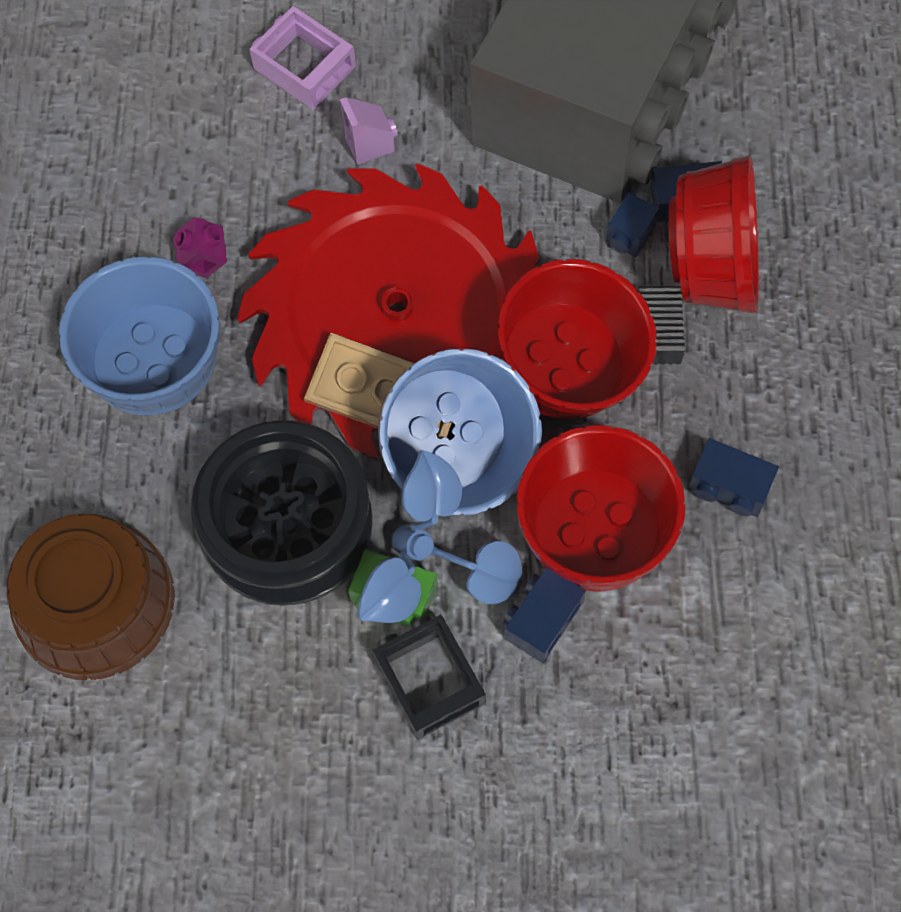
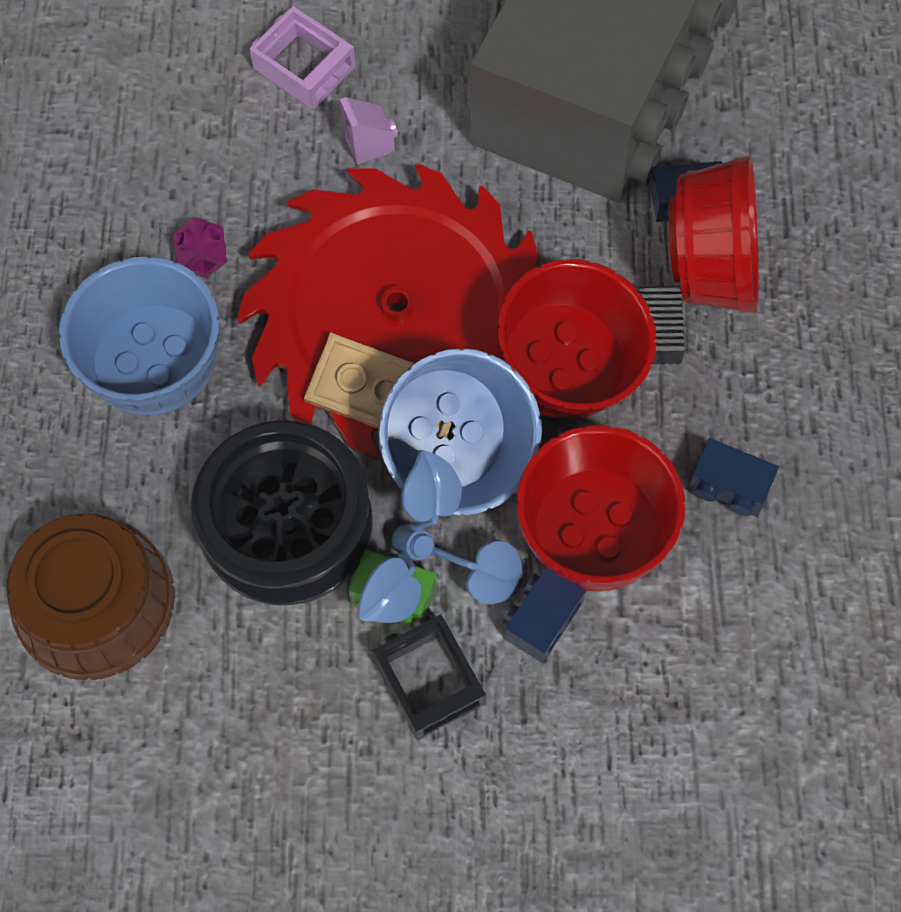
(632, 225): dark blue brick -> none

